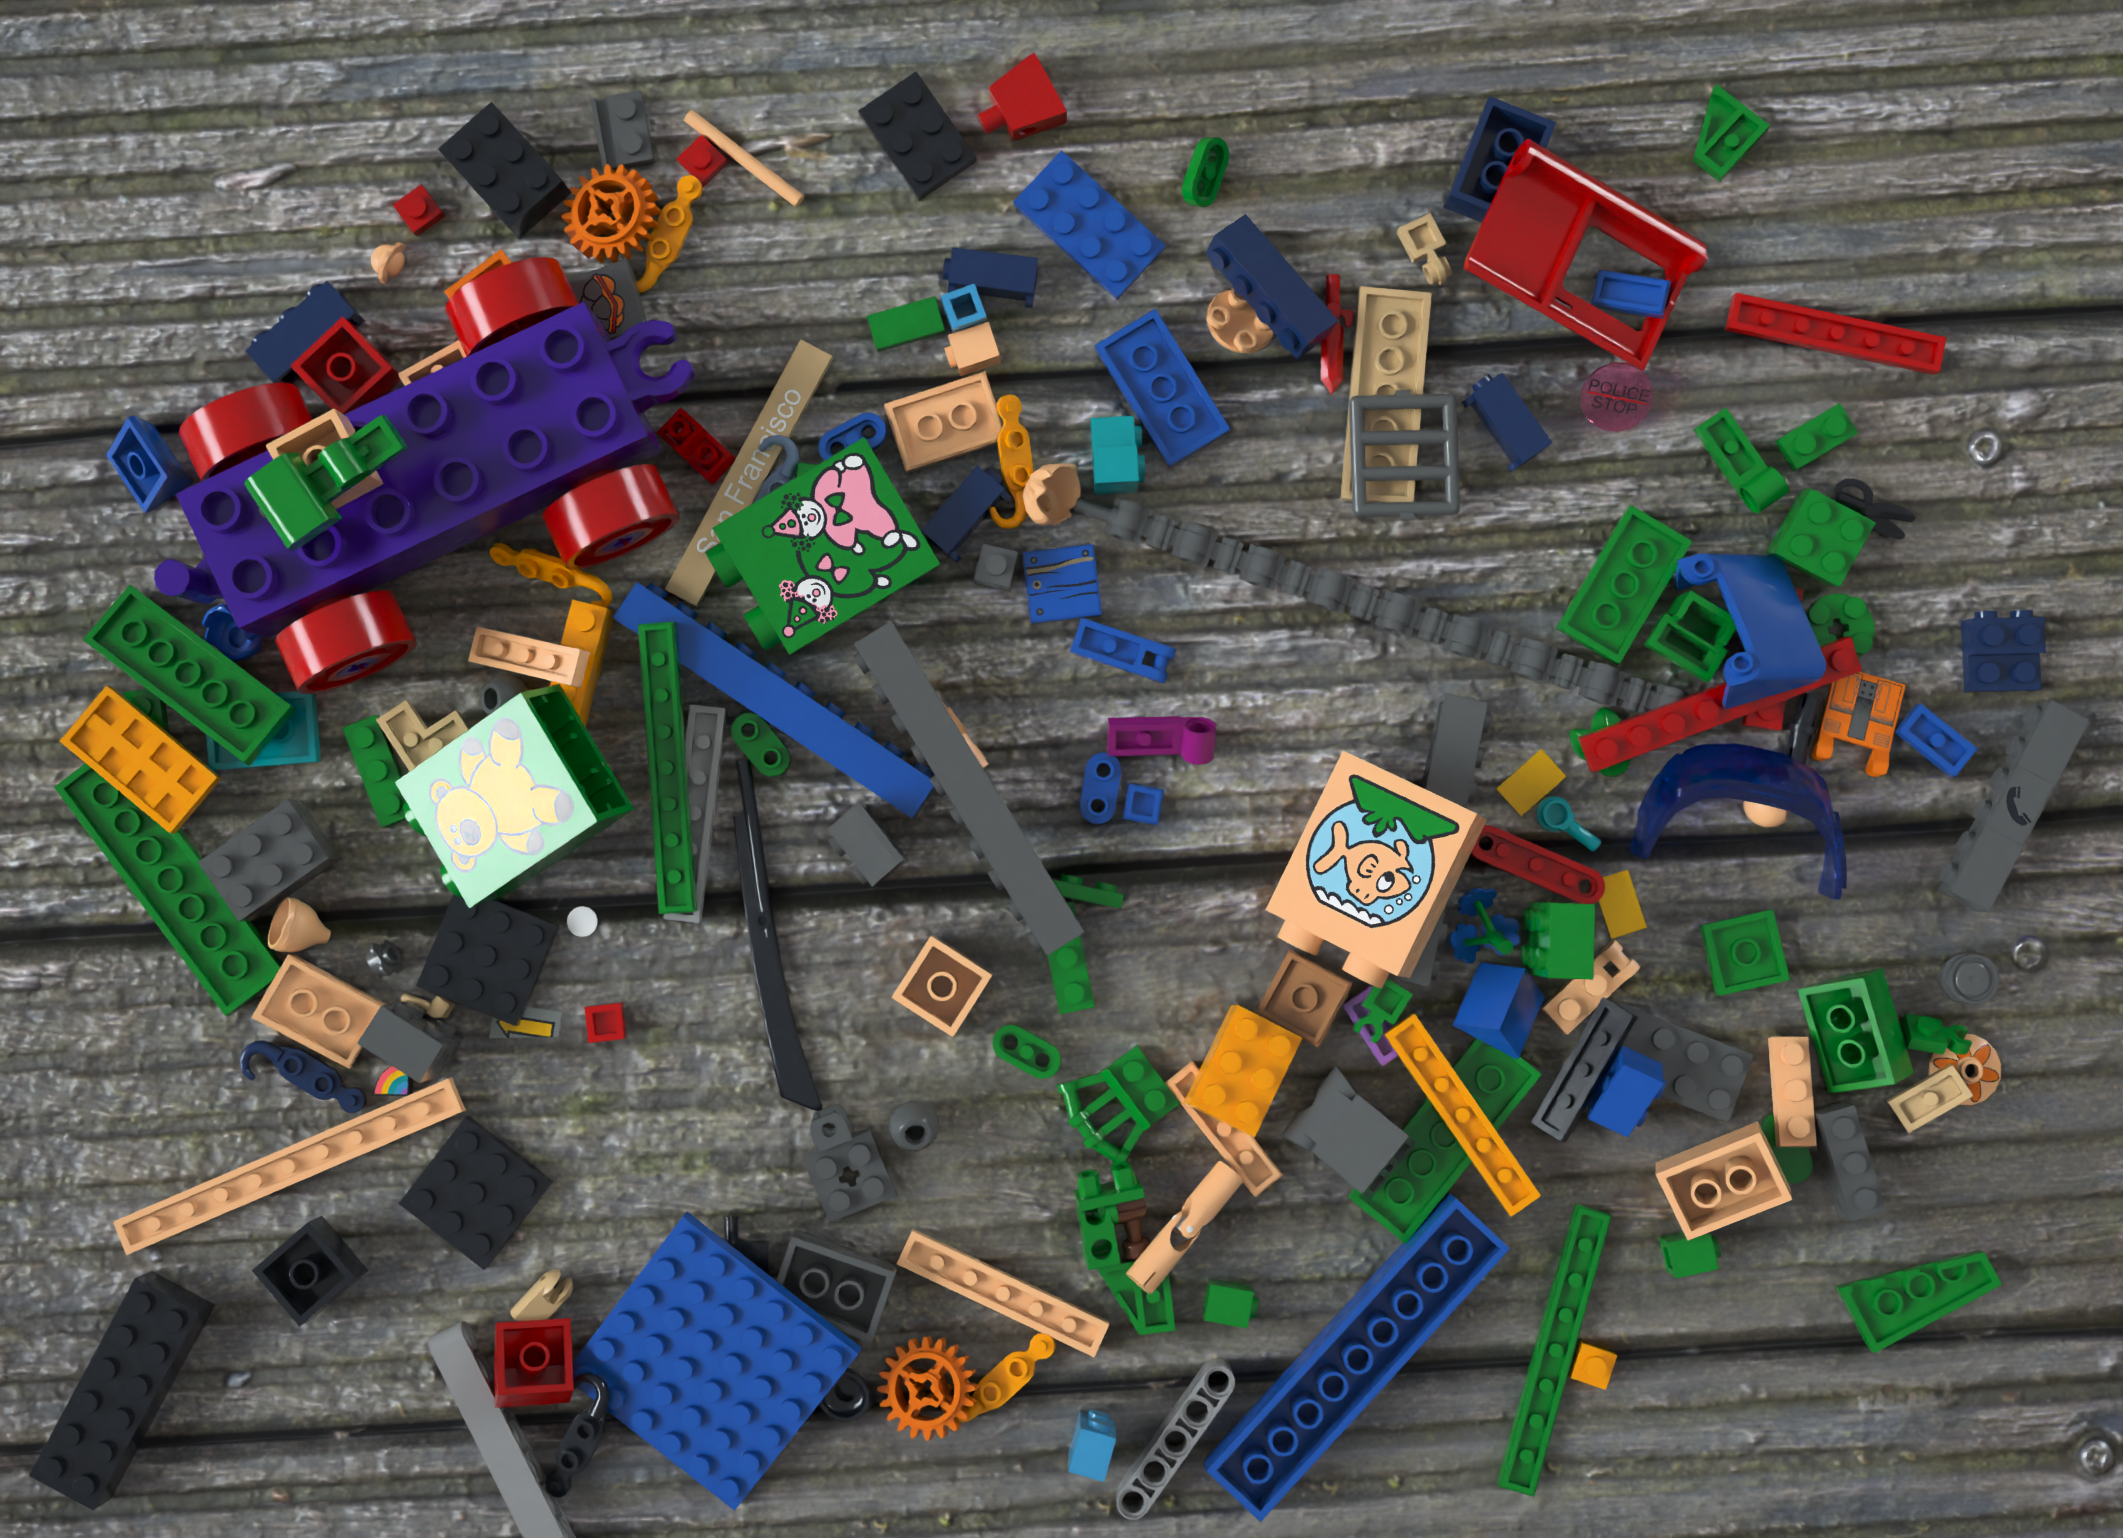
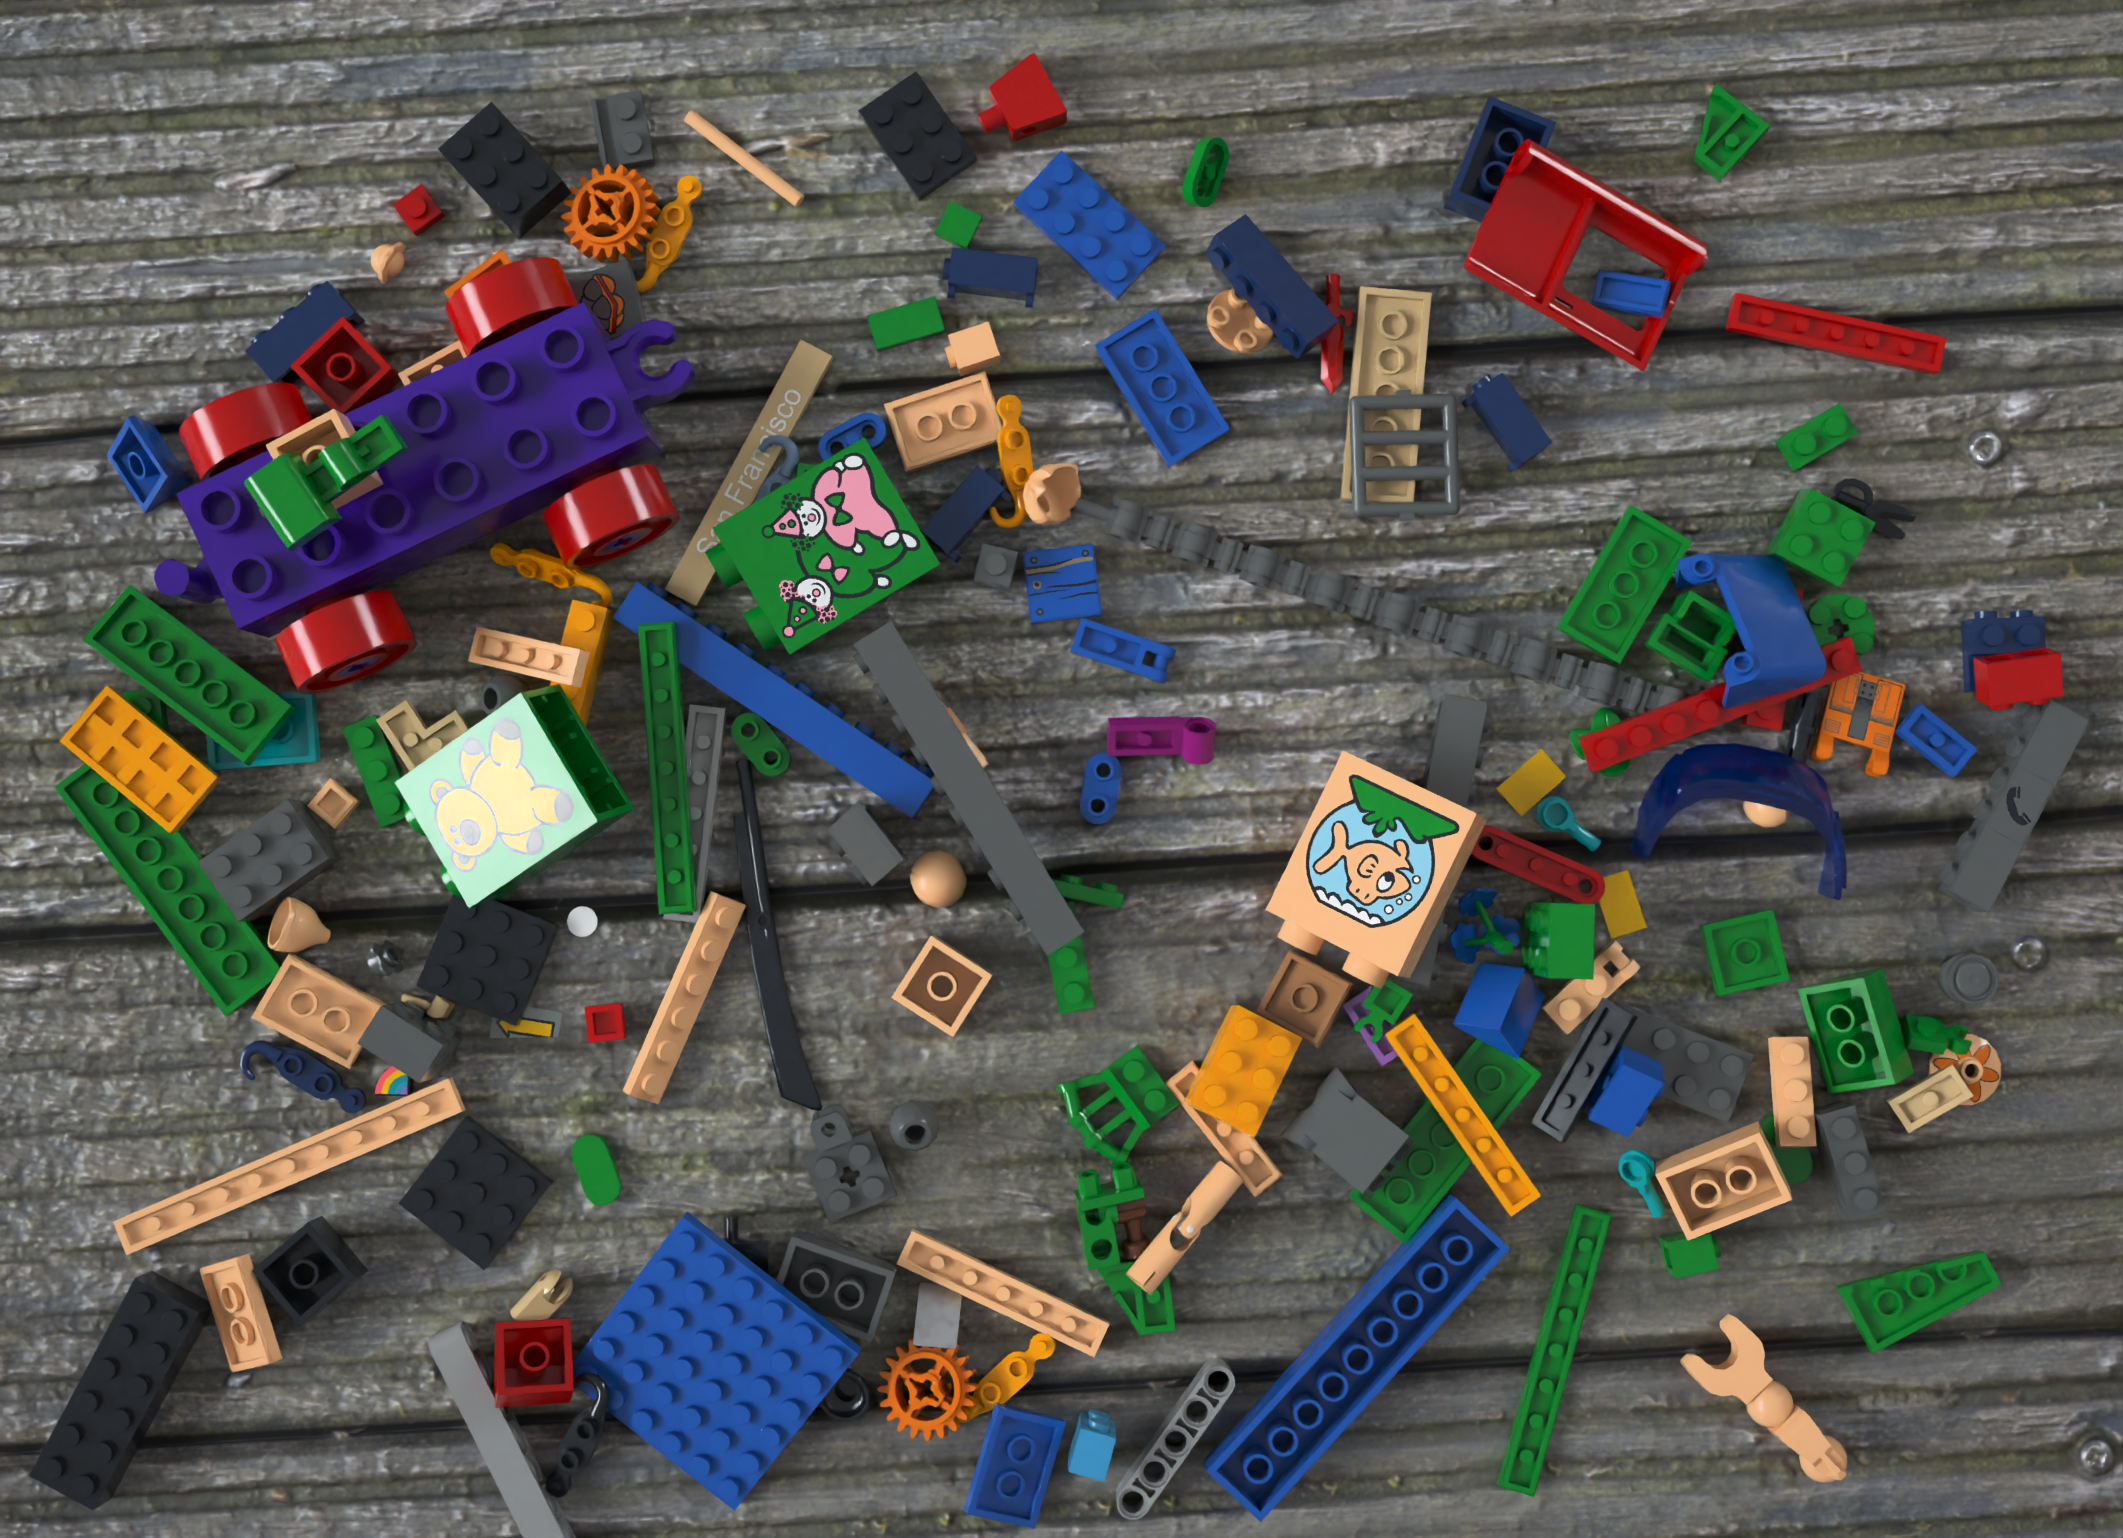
(226, 636): blue hair -> none
(240, 1313): none -> light nougat tile
(334, 803): none -> light nougat tile
(596, 1169): none -> green tile
(684, 998): none -> light nougat plate
(696, 446): red slope -> none
(702, 160): red plate -> none
(937, 1316): none -> flat silver sticker
(938, 879): none -> light nougat hair
(958, 225): none -> green tile
(963, 308): dark azure brick -> none
(1014, 1465): none -> blue plate
(1026, 1051): green plate -> none
(1114, 455): teal brick -> none
(1143, 804): blue tile -> none
(1229, 1303): green brick -> none
(1422, 240): tan plate -> none
(1592, 1365): light orange plate -> none
(1616, 396): clear pink piece -> none
(1638, 1169): none -> teal plate
(1740, 462): green plate -> none
(1768, 1401): none -> light nougat piece
(2018, 677): none -> red brick

